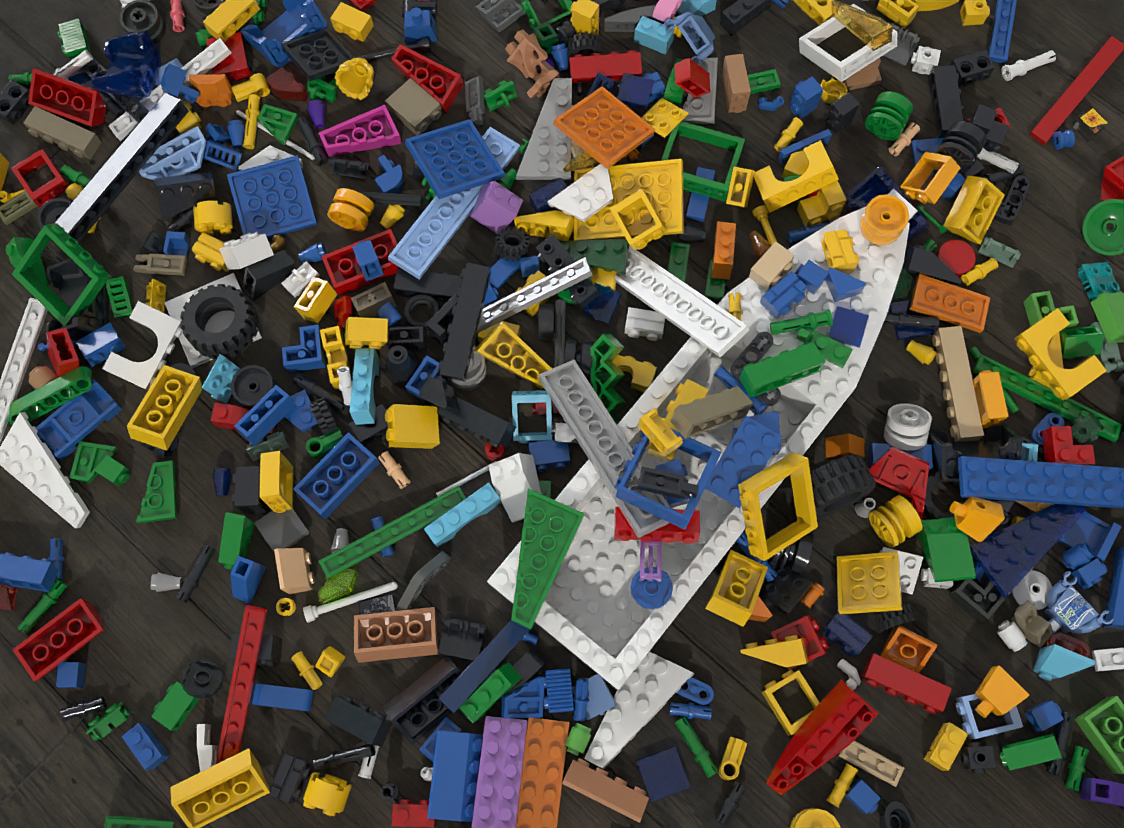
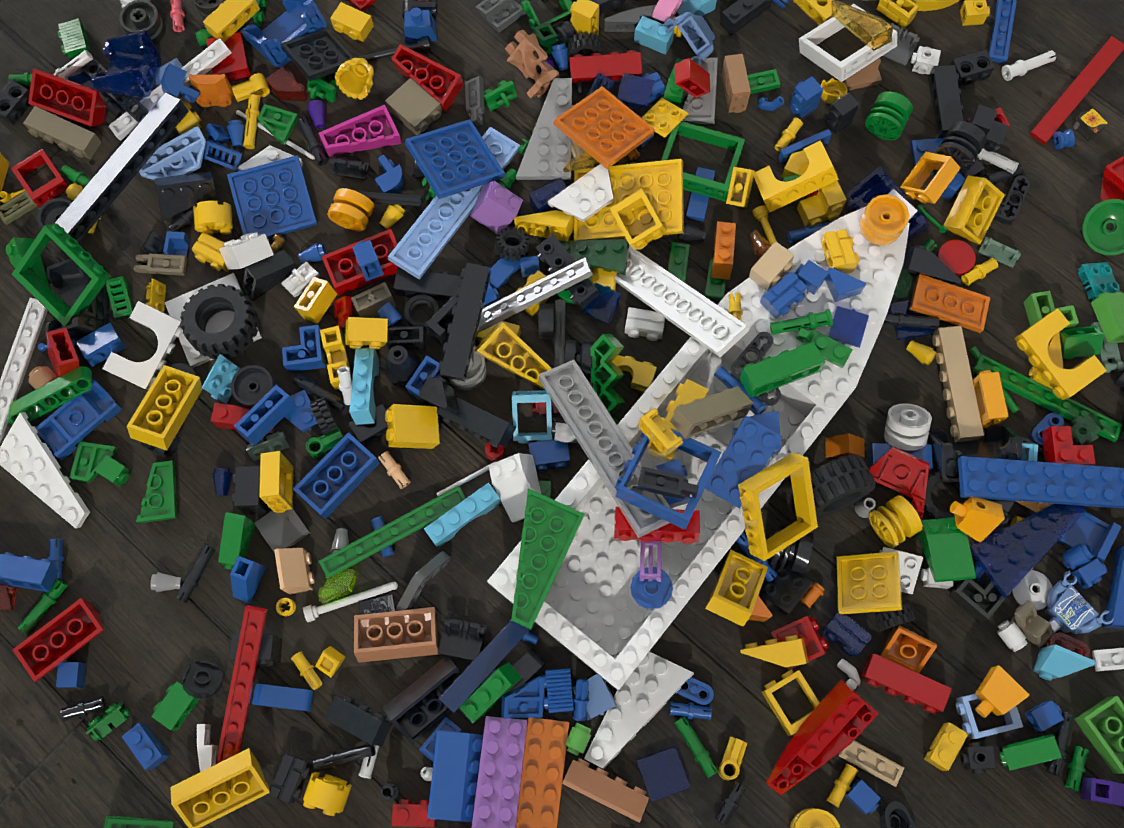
(904, 139): light nougat pin -> none

